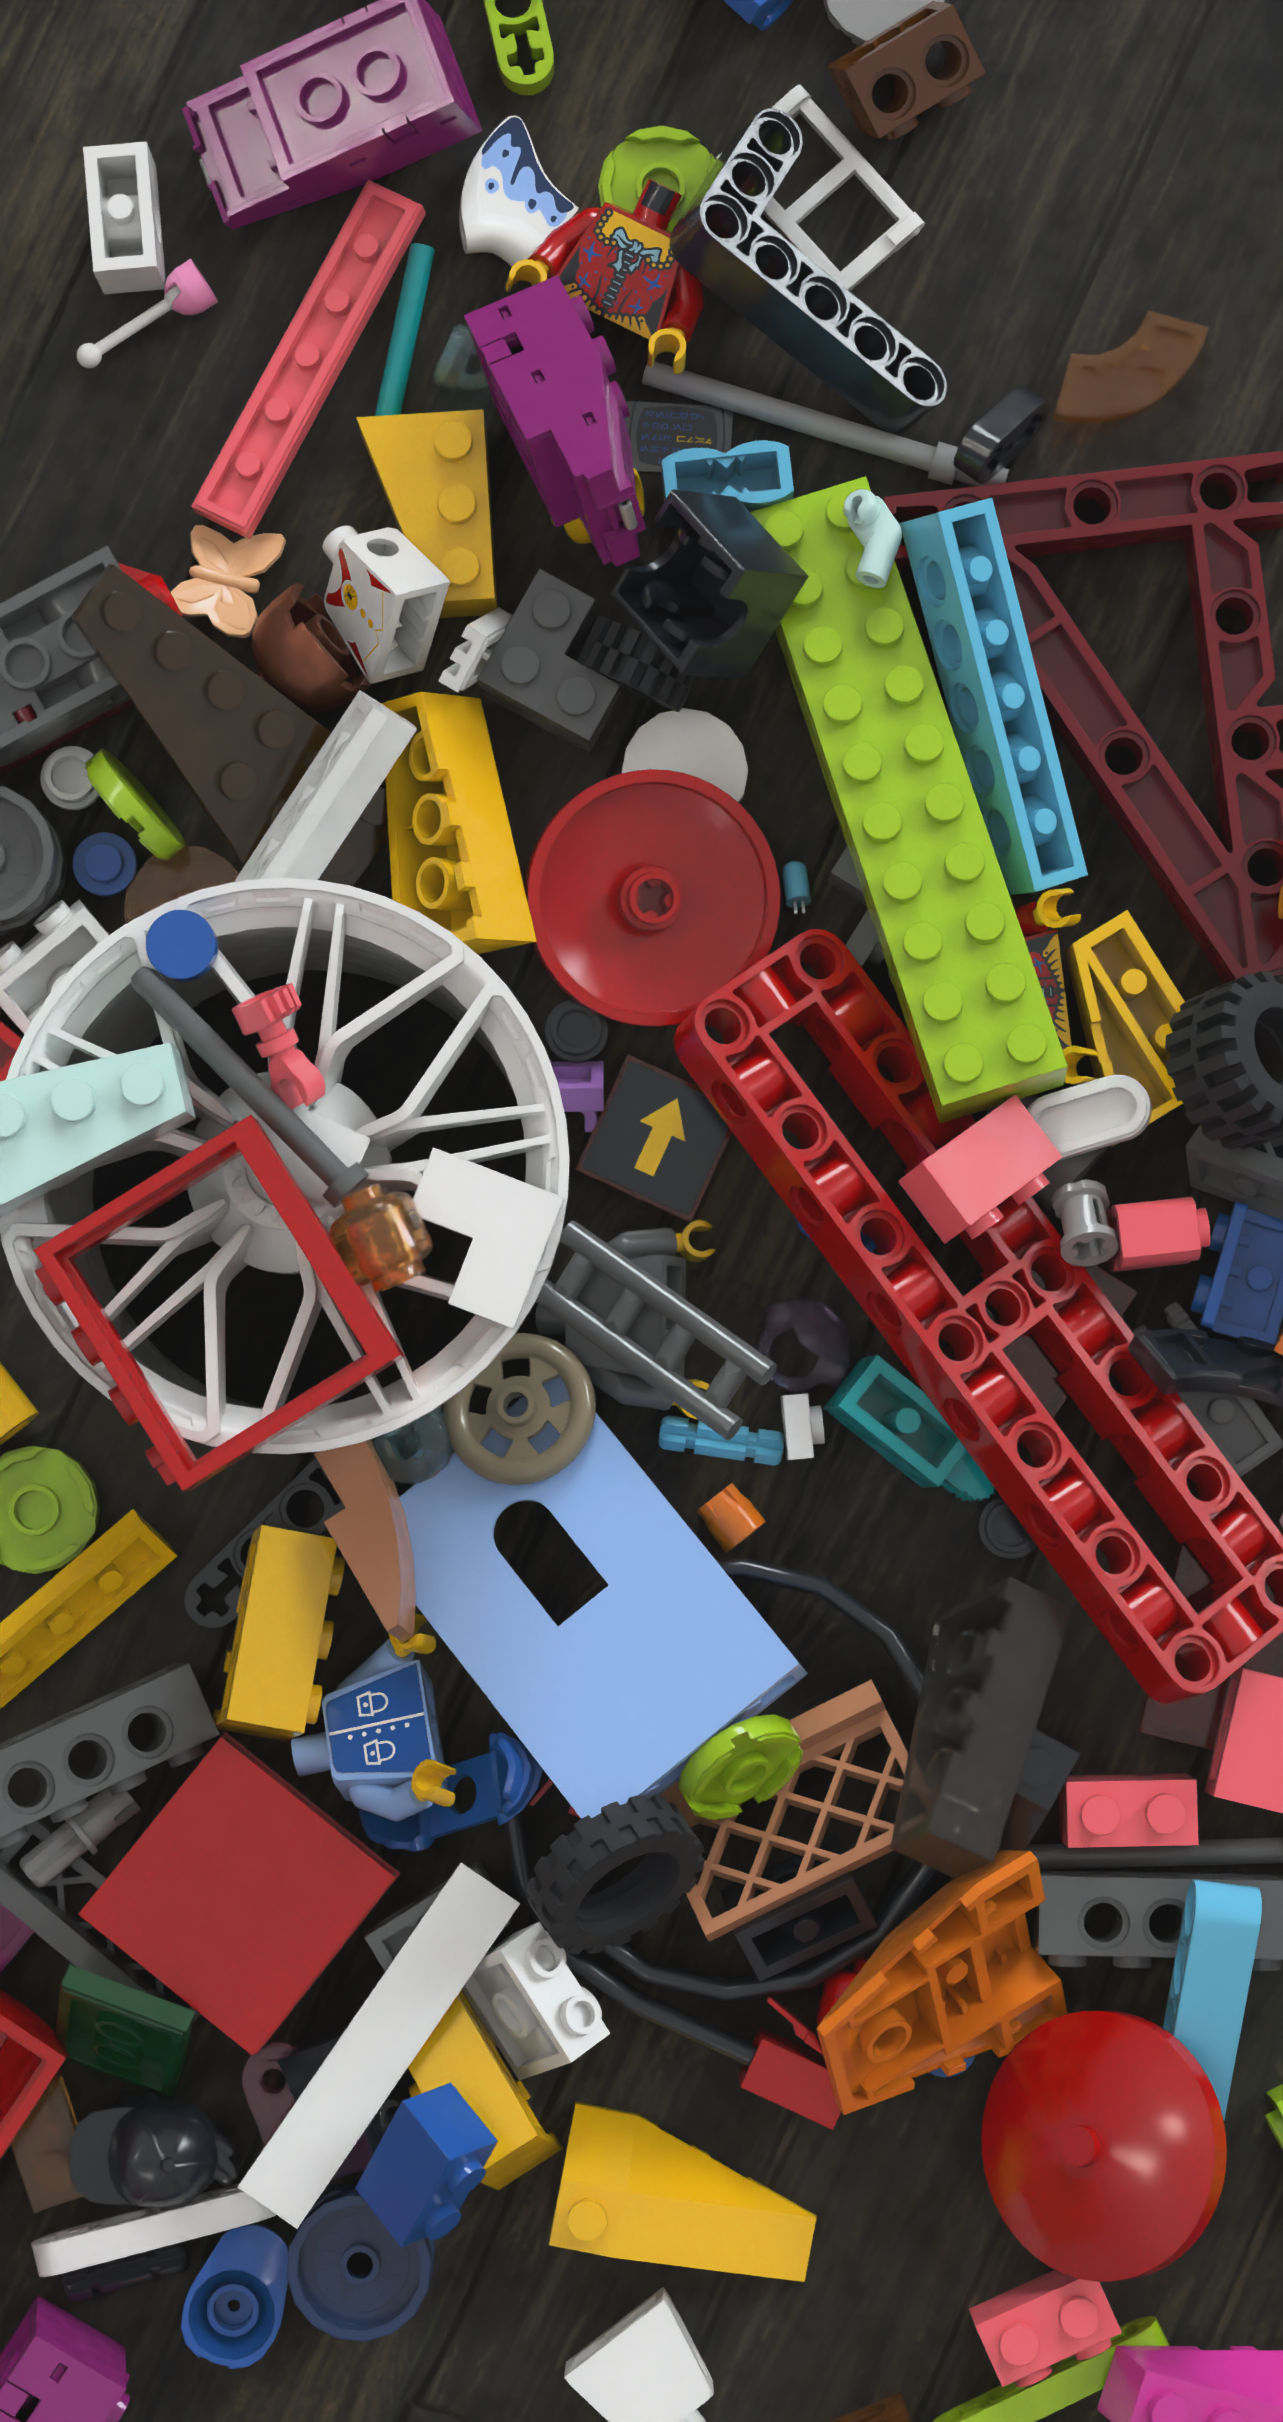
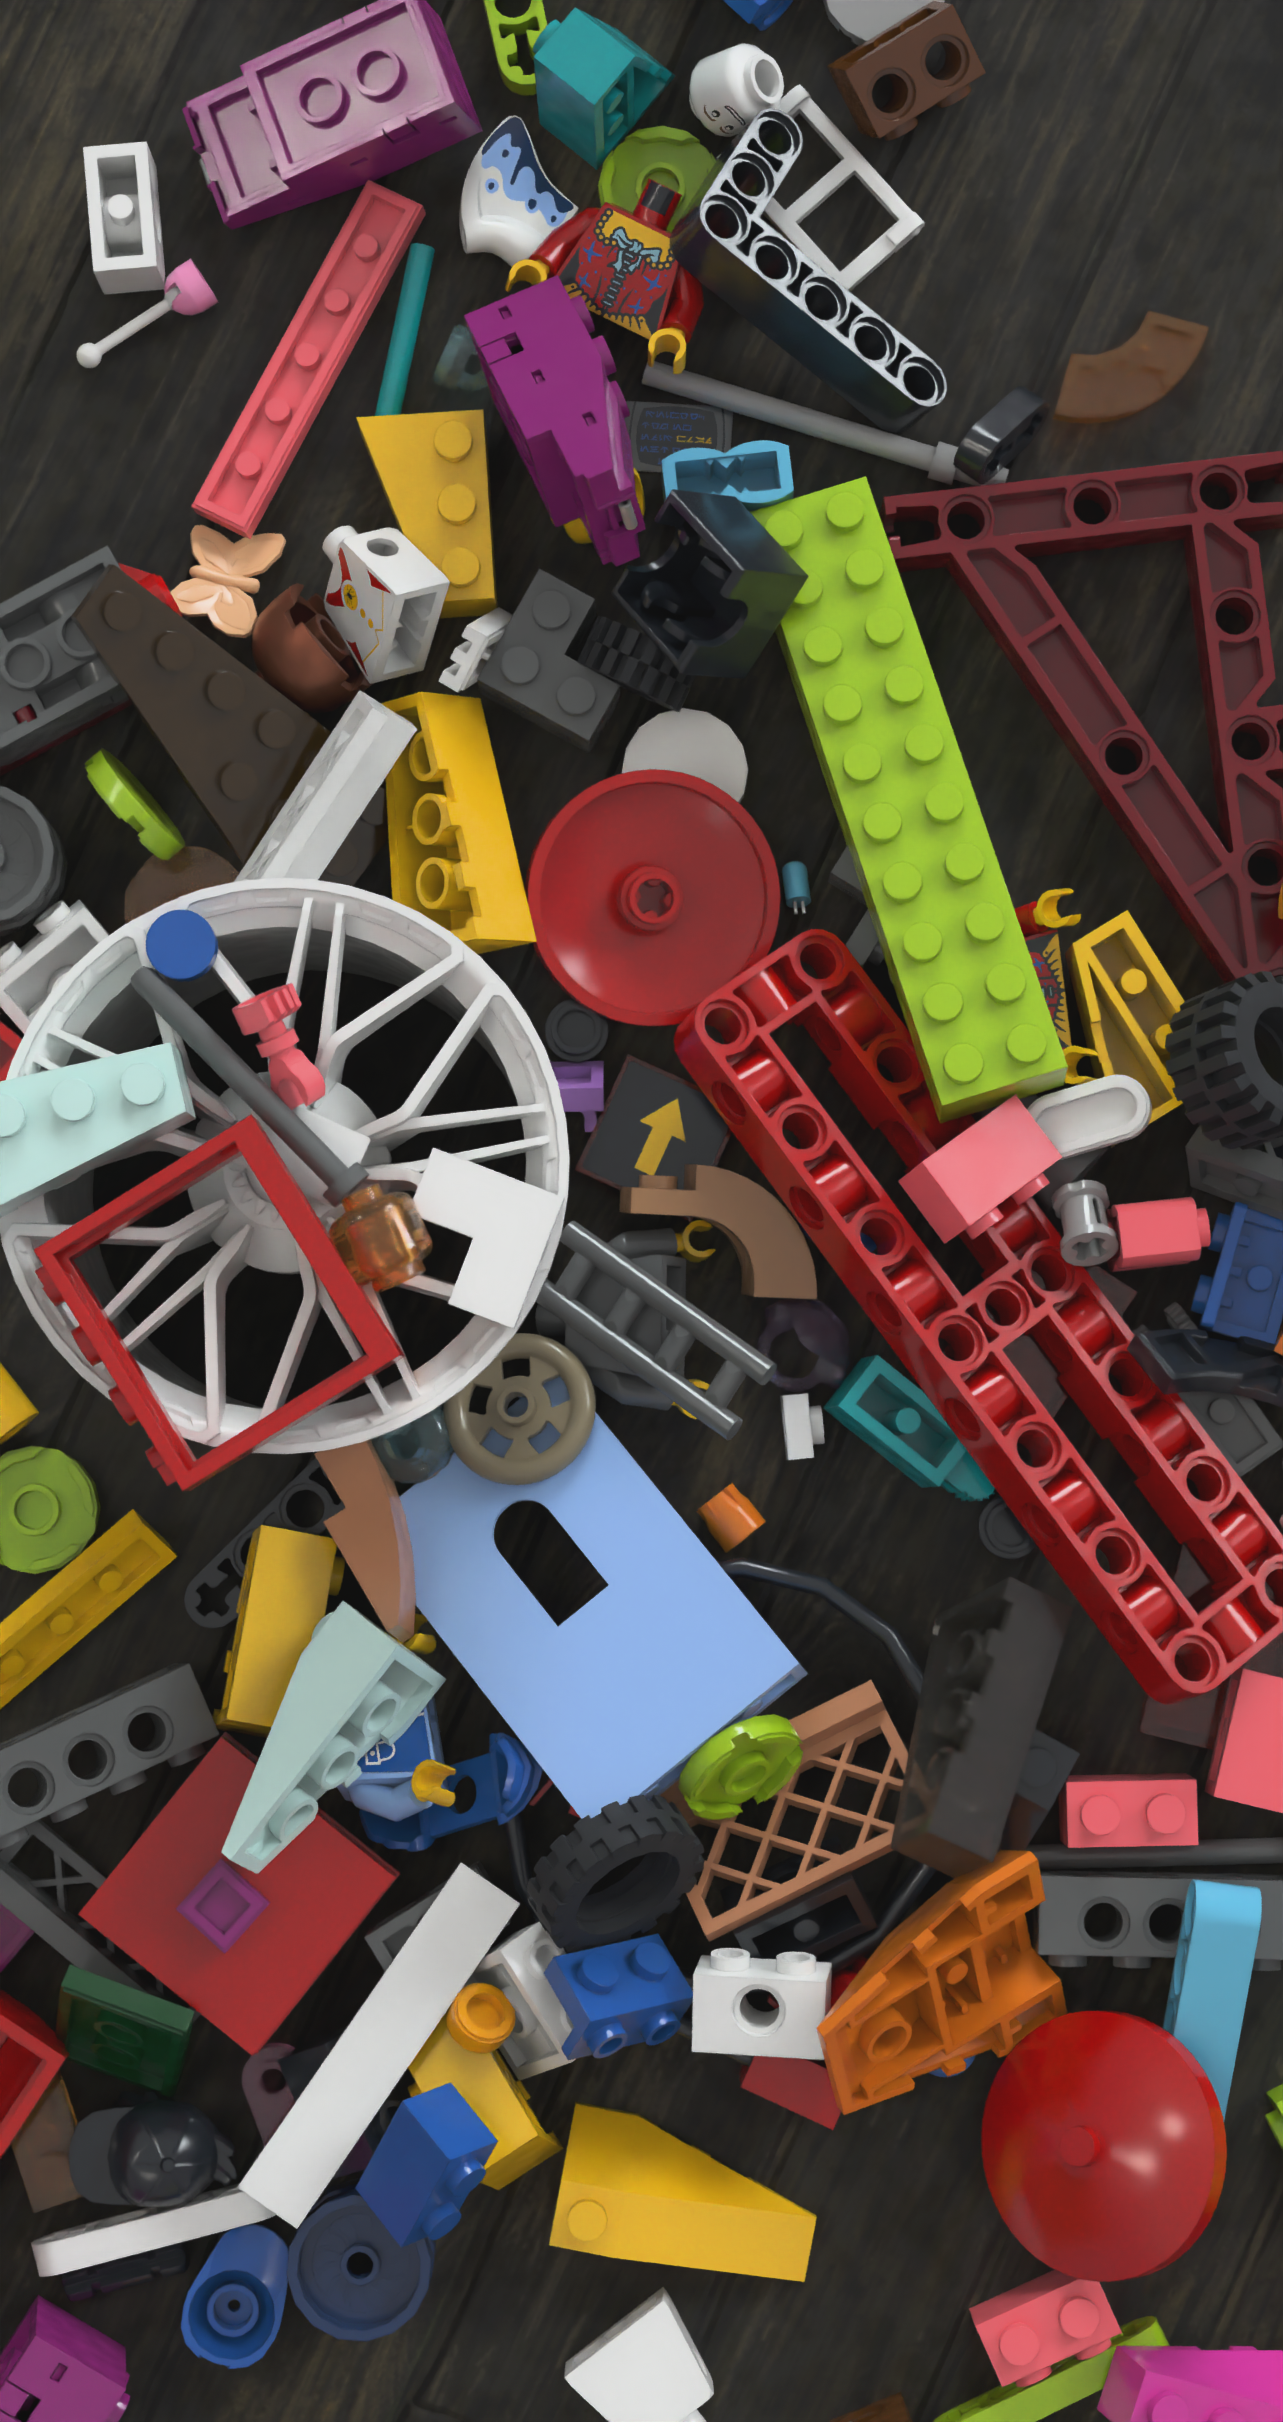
(66, 779): white plate -> none
(77, 1836): light grey axle -> none
(104, 864): blue plate -> none
(223, 1905): none -> magenta tile
(341, 1701): none -> light aqua wedge
(480, 2018): none -> light orange tile
(593, 84): none -> teal wedge
(619, 1995): none -> blue bracket
(678, 1434): medium azure axle -> none
(730, 2025): none -> white brick
(734, 88): none -> white head
(762, 1231): none -> medium nougat arch
(877, 533): light aqua arm -> none
(994, 694): medium azure brick -> none

